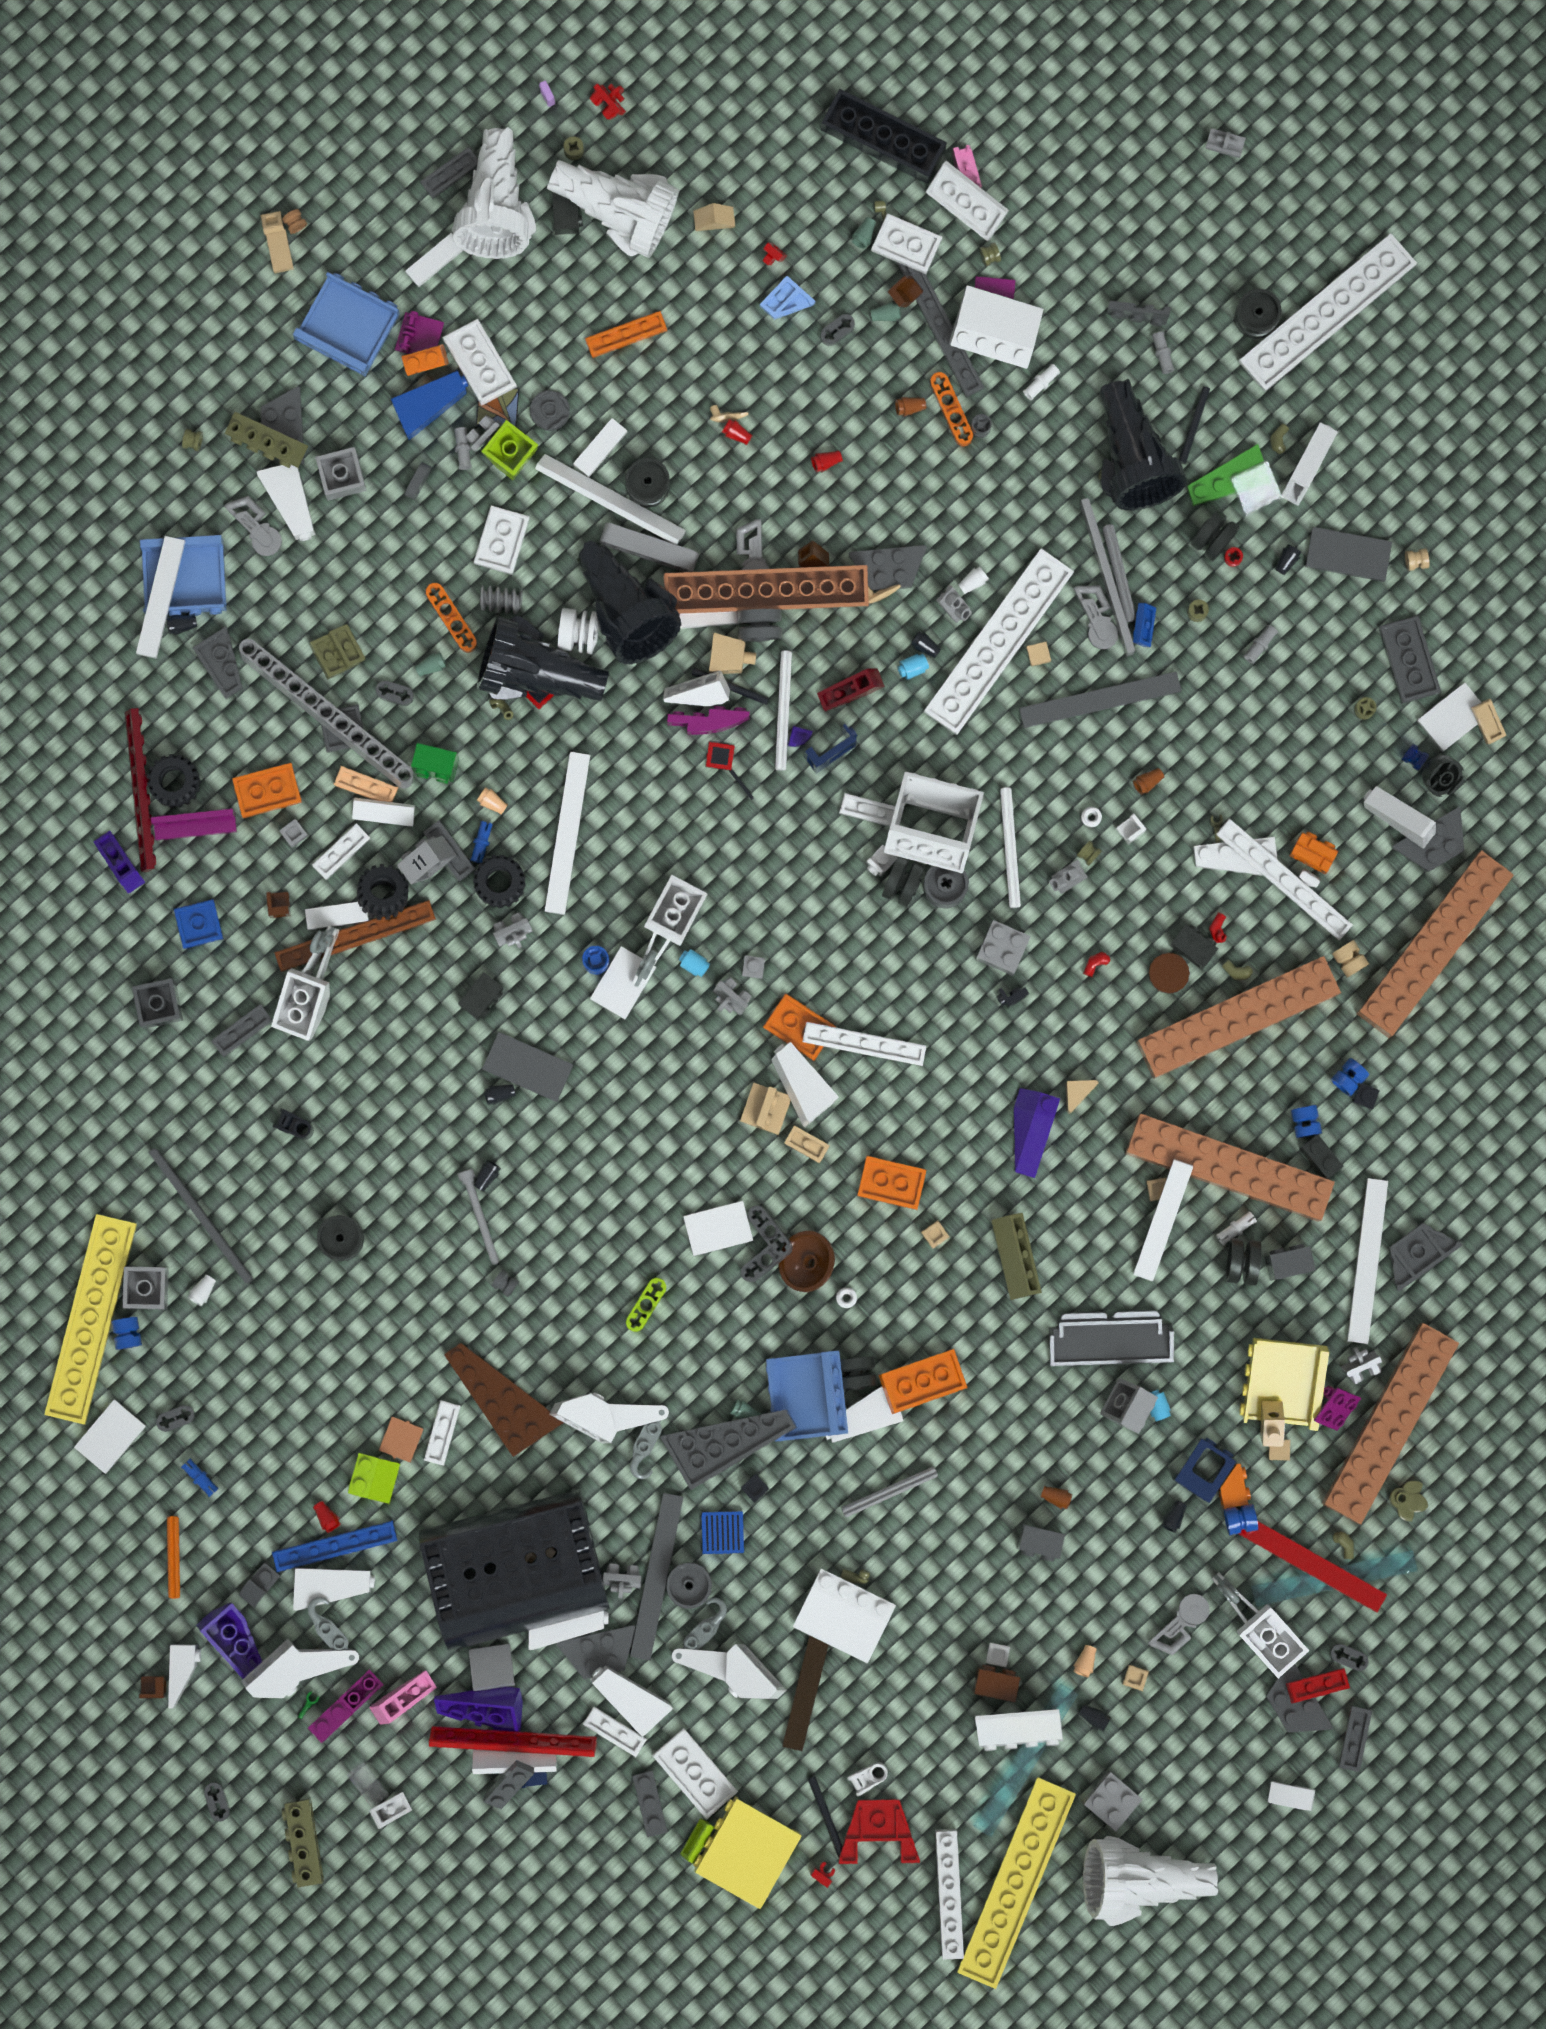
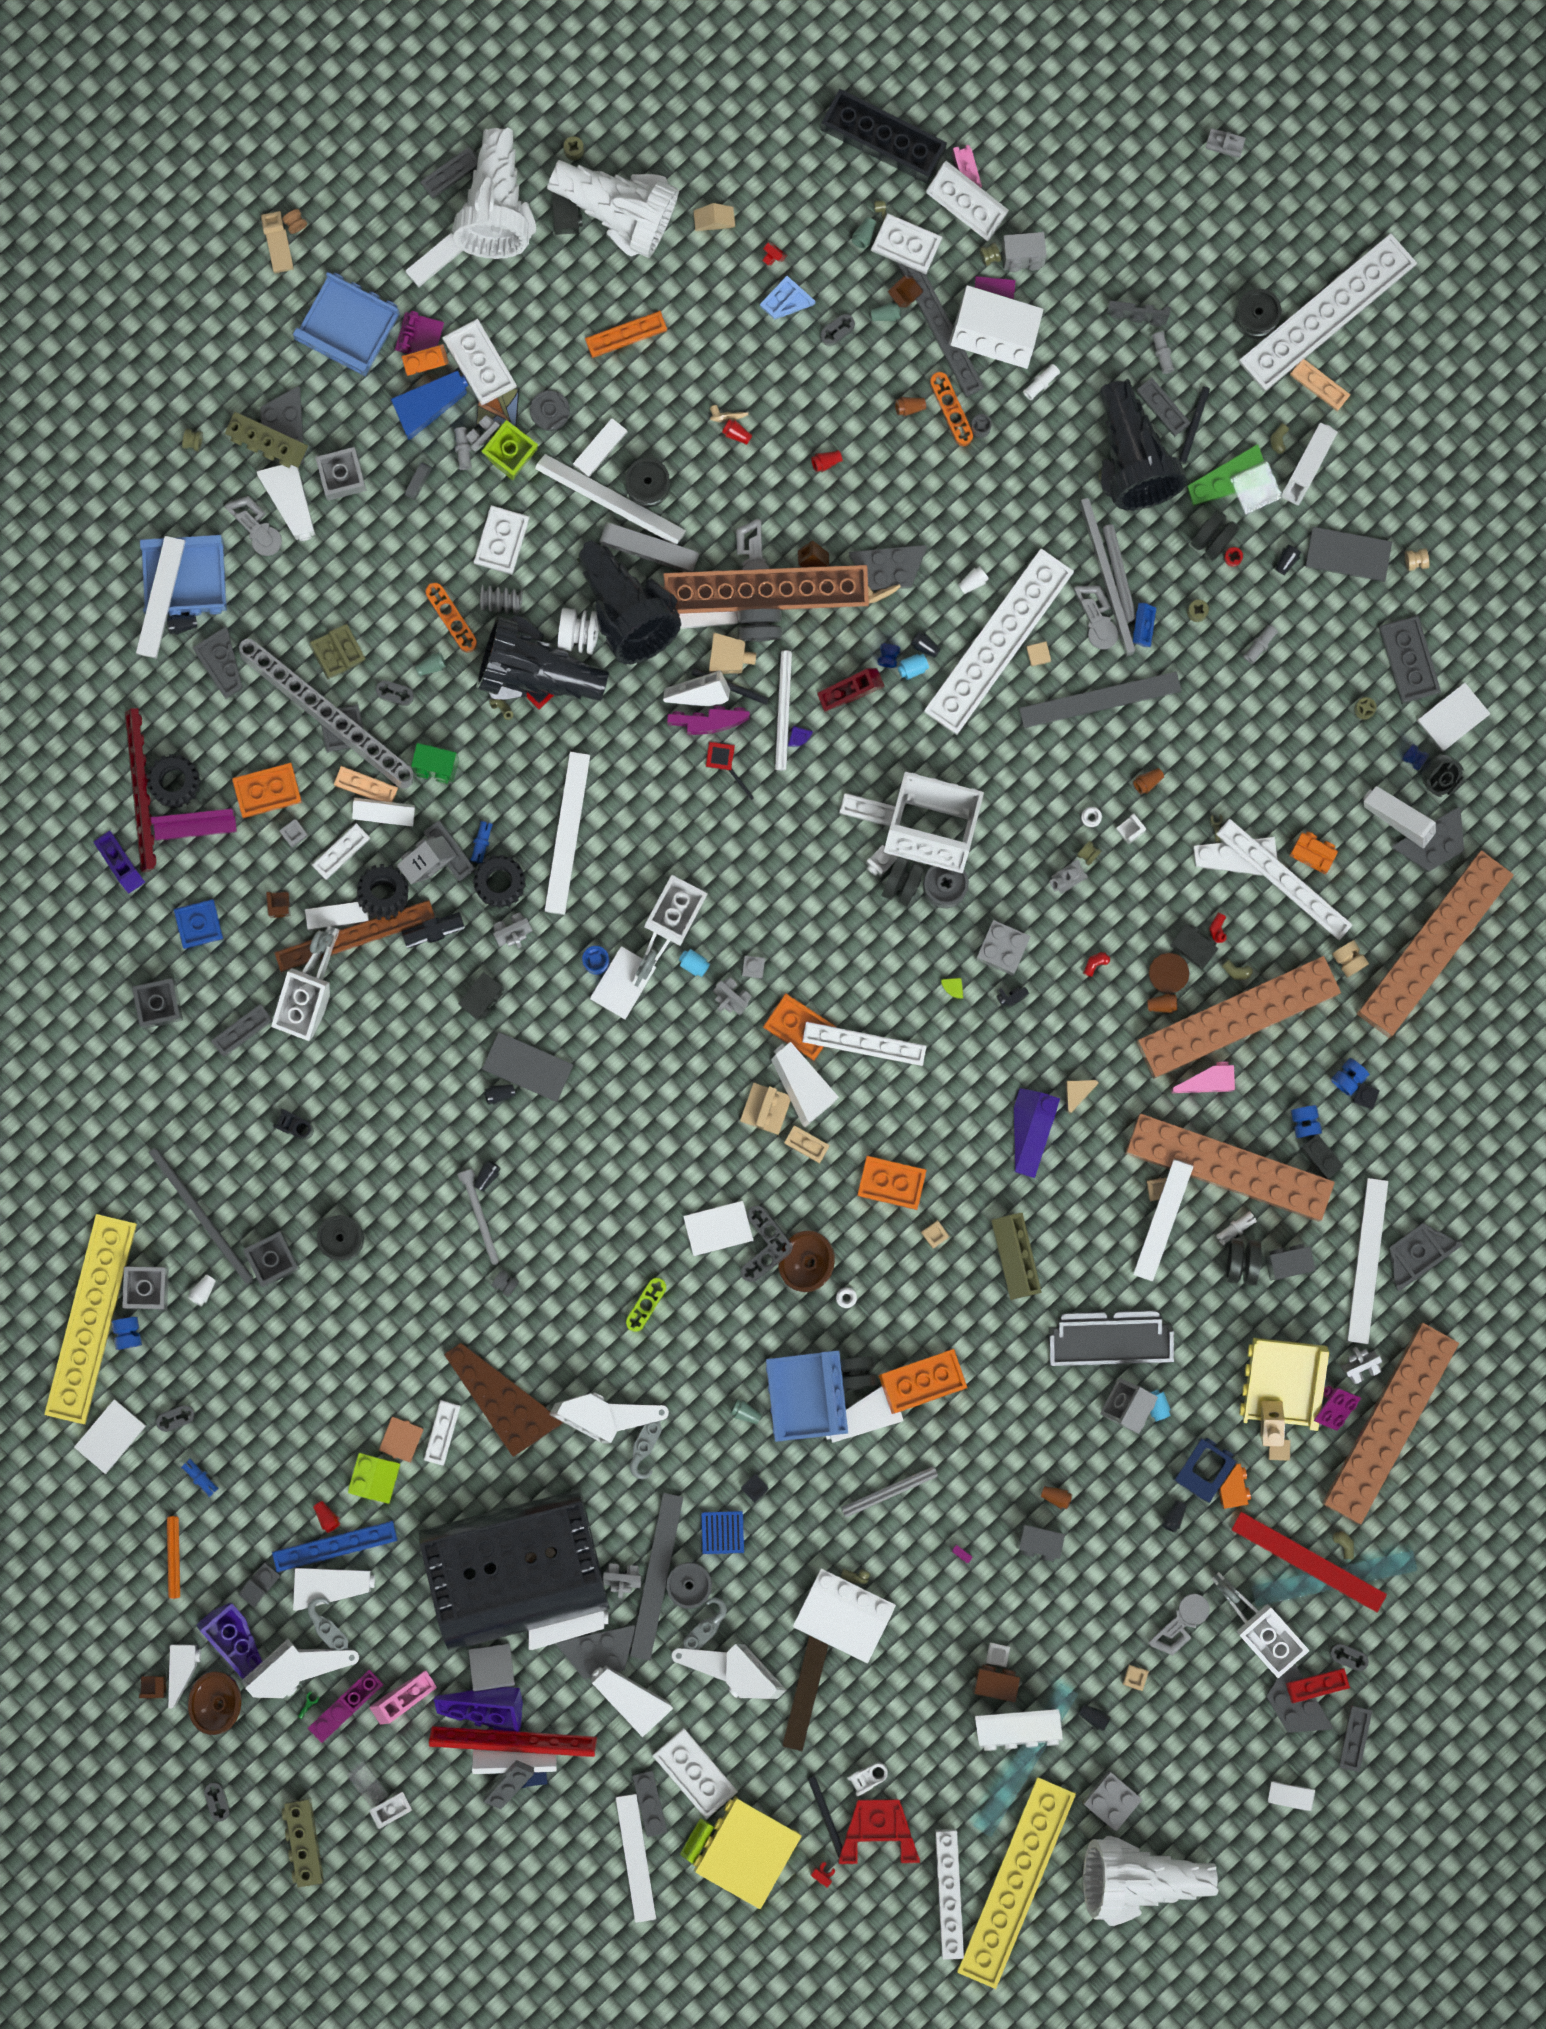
(207, 1699): none -> reddish brown dish
(271, 1259): none -> dark grey brick
(433, 930): none -> black piece
(492, 801): light nougat cone -> none
(546, 93): lavender tile -> none
(602, 94): red hips -> none
(614, 1731): white tile -> none
(635, 1858): none -> white tile
(714, 1448): dark grey wing -> none
(819, 763): dark blue window -> none
(888, 655): none -> clear blue wheel
(953, 987): none -> lime tile
(954, 605): light grey hips -> none
(961, 1554): none -> magenta tile
(1010, 847): white axle -> none
(1024, 251): none -> light grey brick
(1085, 1662): light nougat cone -> none
(1163, 407): none -> dark grey plate
(1165, 1003): none -> dark orange cone
(1215, 1079): none -> bright pink slope
(1240, 1519): blue wheel -> none
(1309, 878): white tile -> none
(1320, 384): none -> light nougat tile
(1411, 1501): olive plate -> none
(1488, 721): tan tile -> none

